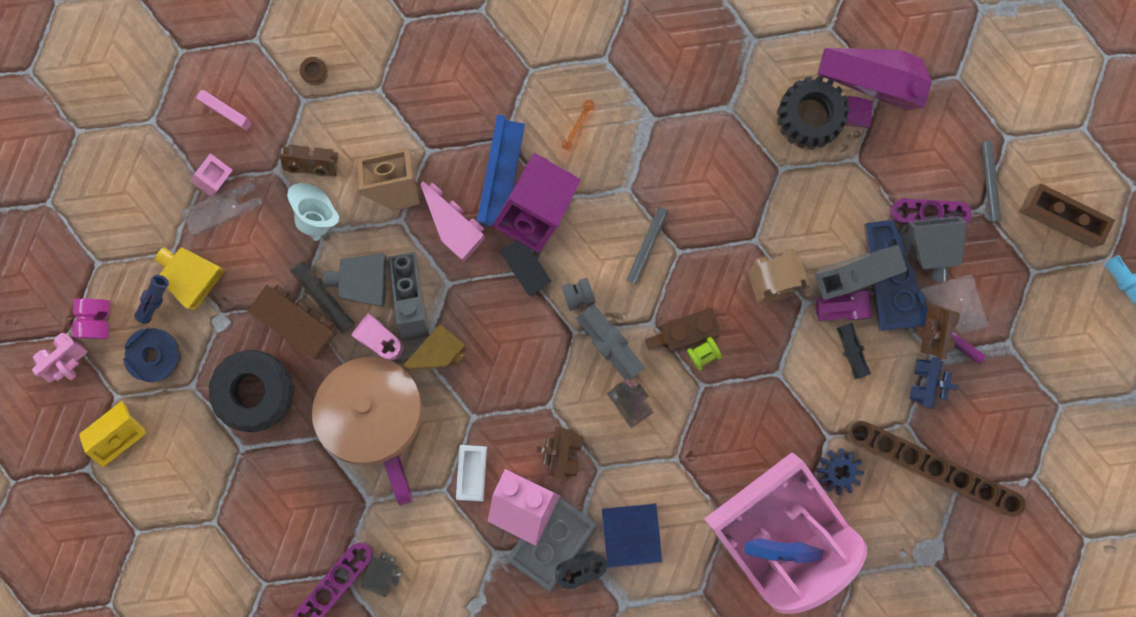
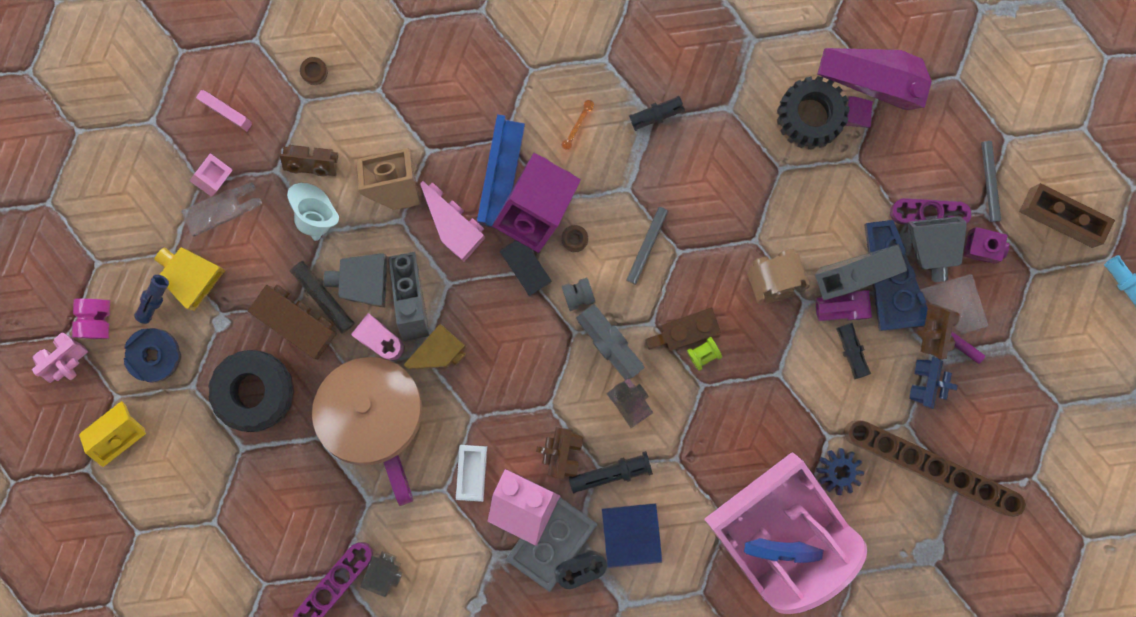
(571, 230): none -> reddish brown plate
(624, 469): none -> black pin
(657, 113): none -> black pin
(986, 245): none -> magenta brick

